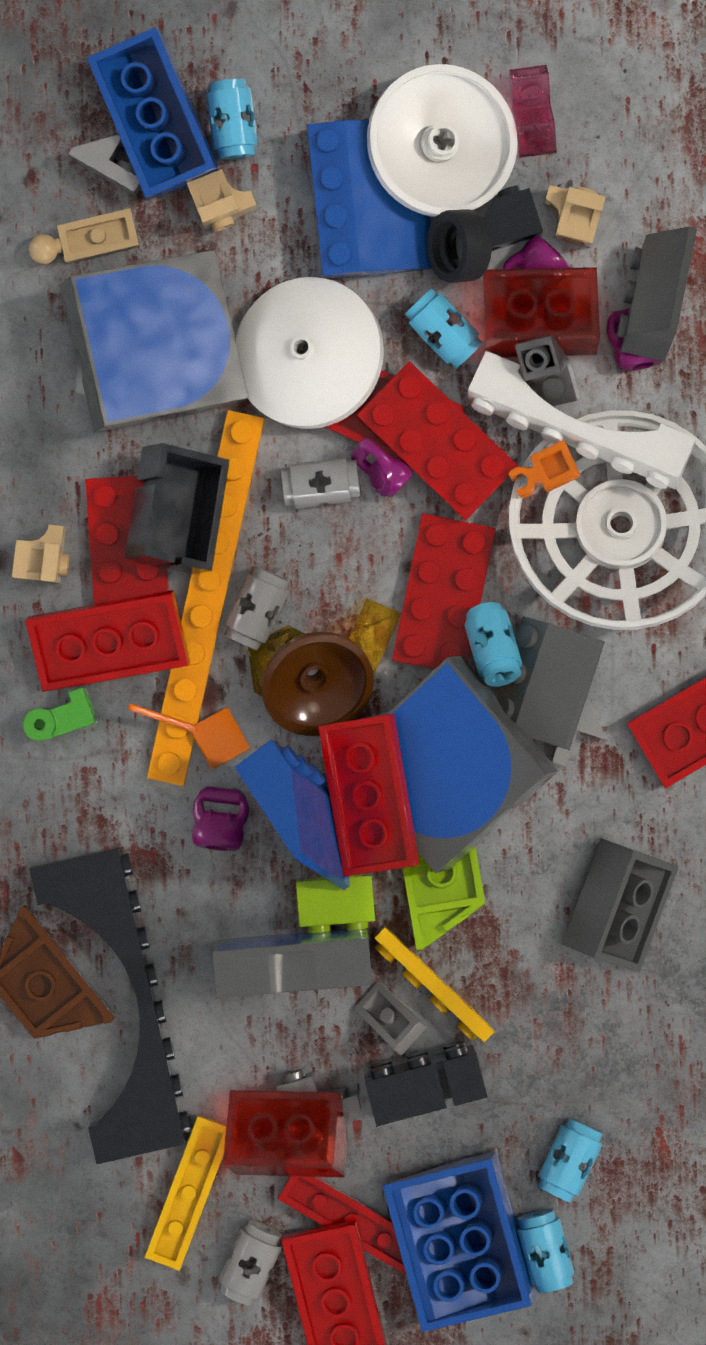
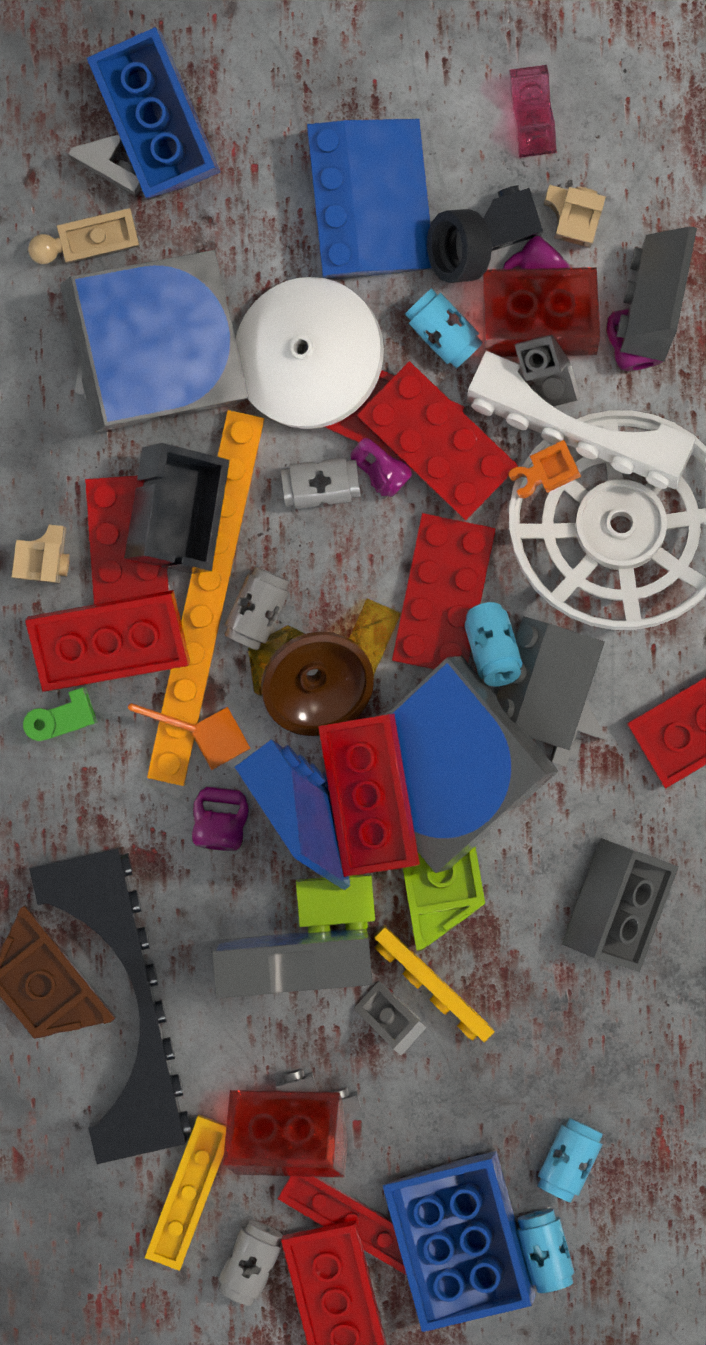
(218, 201): tan brick -> none
(226, 102): medium azure piece -> none
(424, 1083): black piece -> none
(468, 121): white dish -> none

